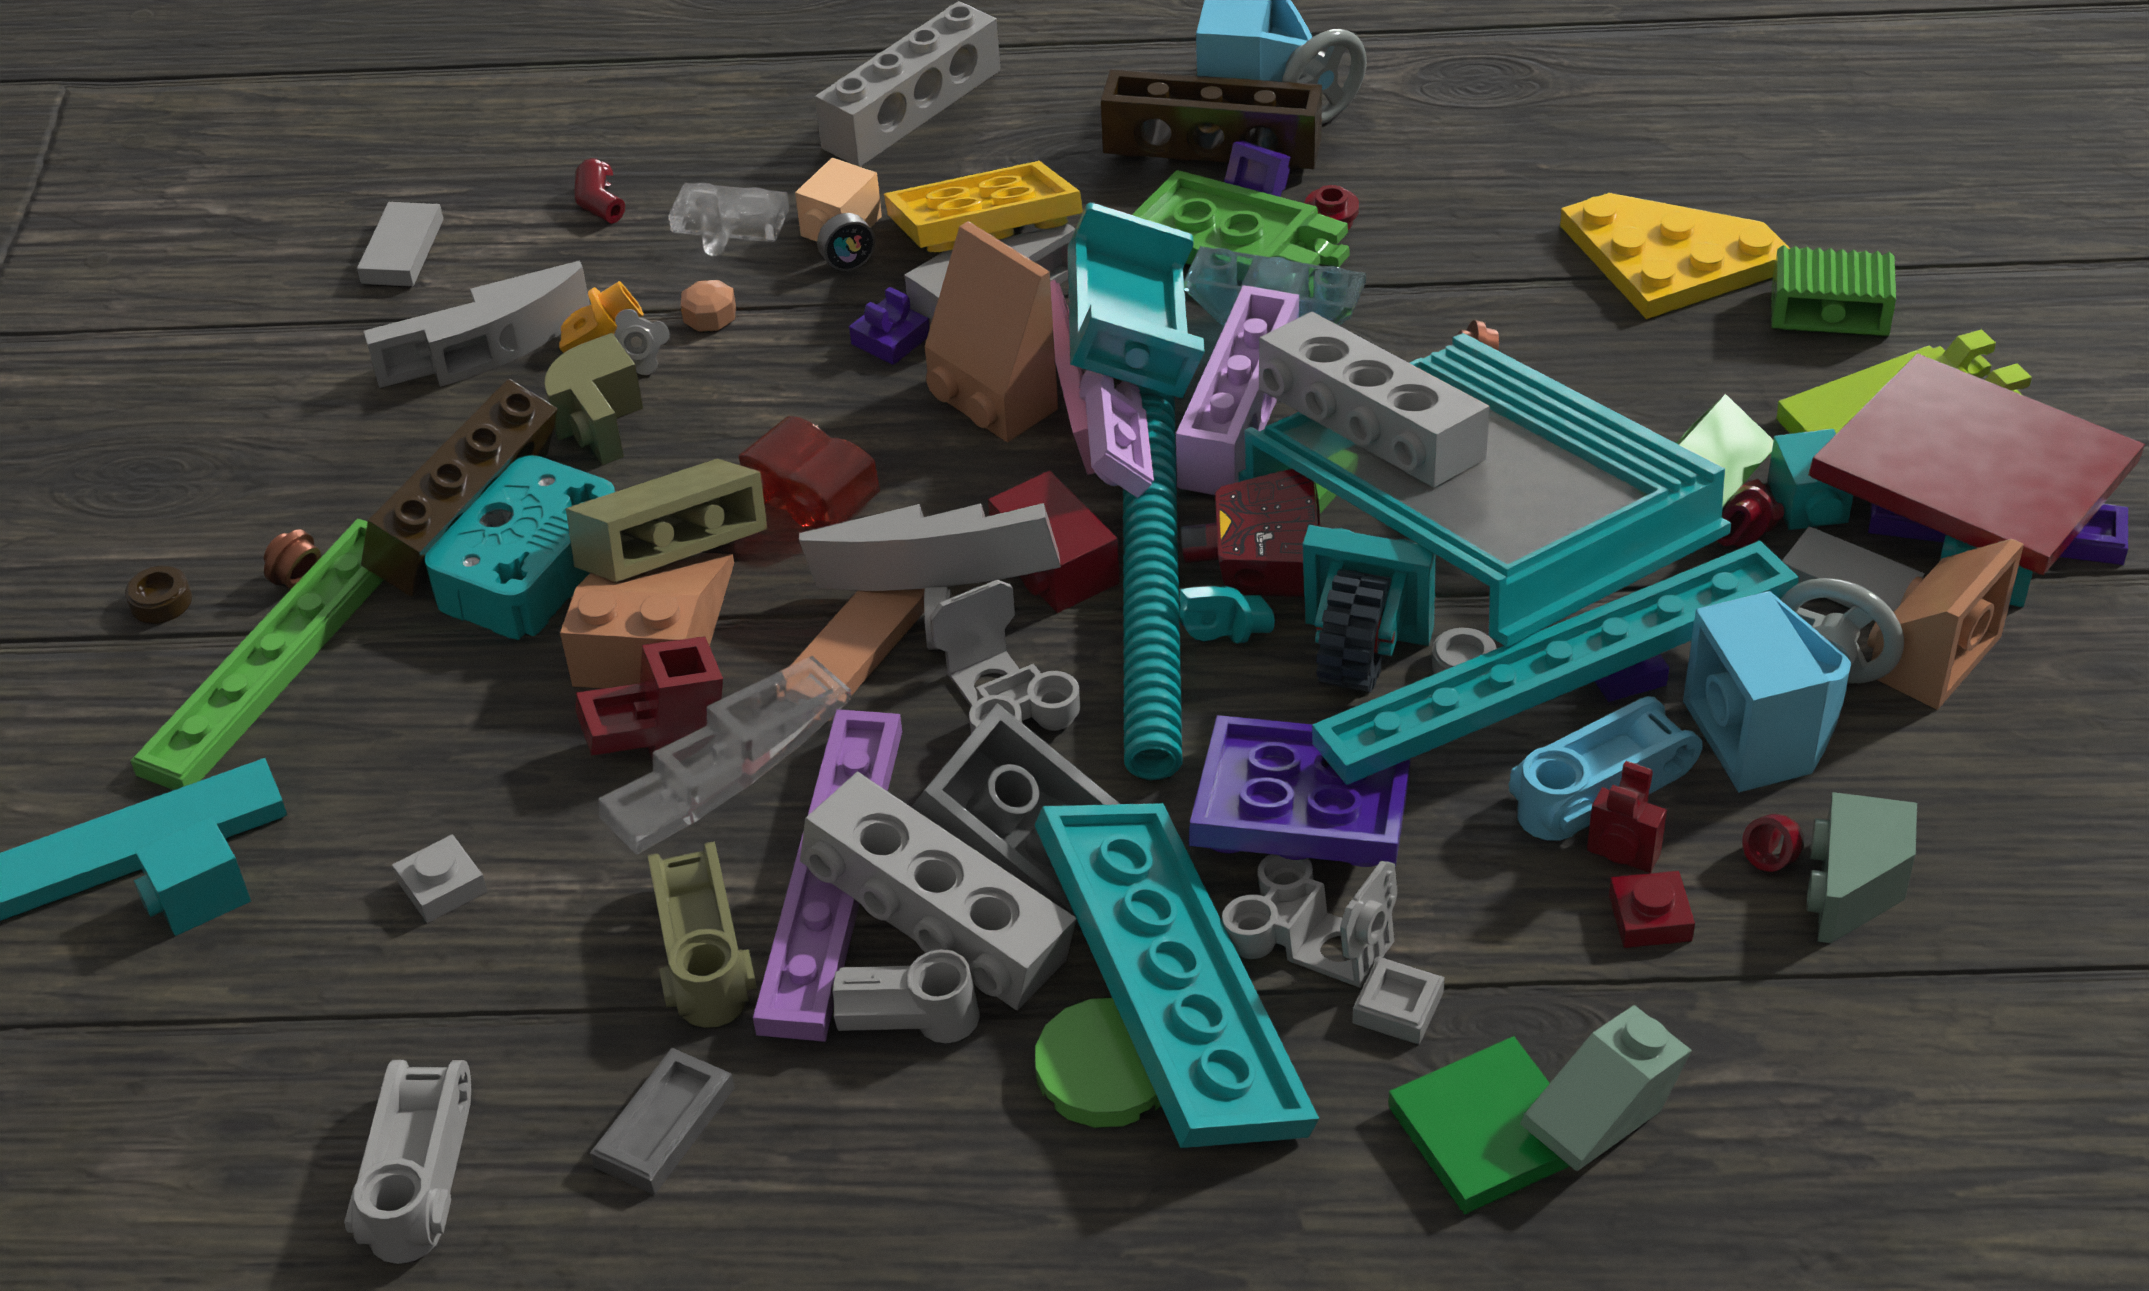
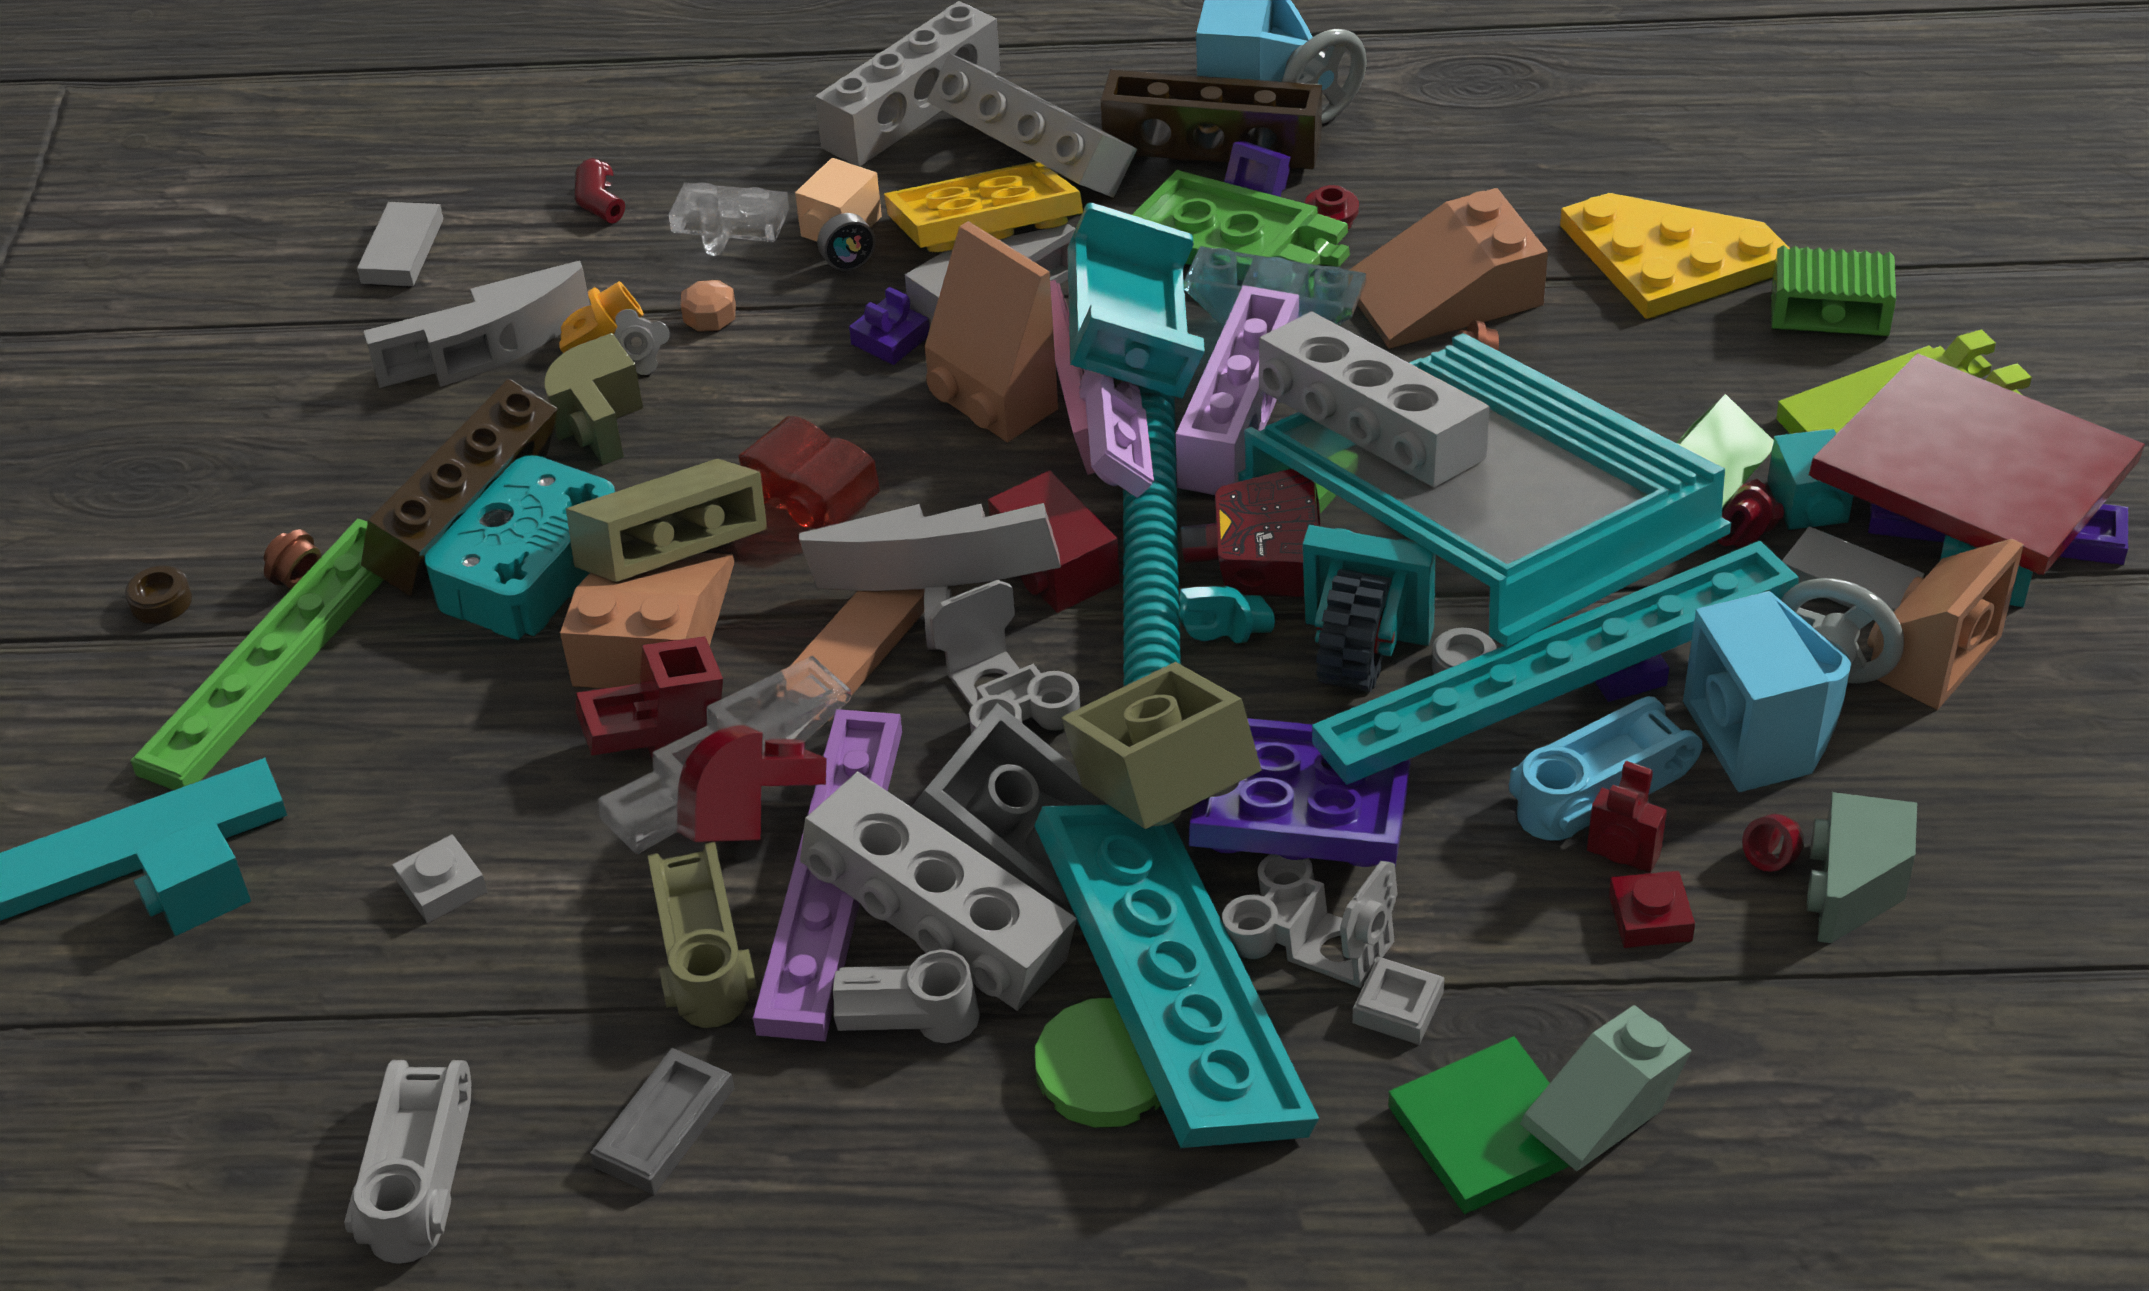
(725, 778): none -> dark red brick
(1032, 125): none -> light grey brick
(1162, 745): none -> olive brick
(1453, 268): none -> nougat slope

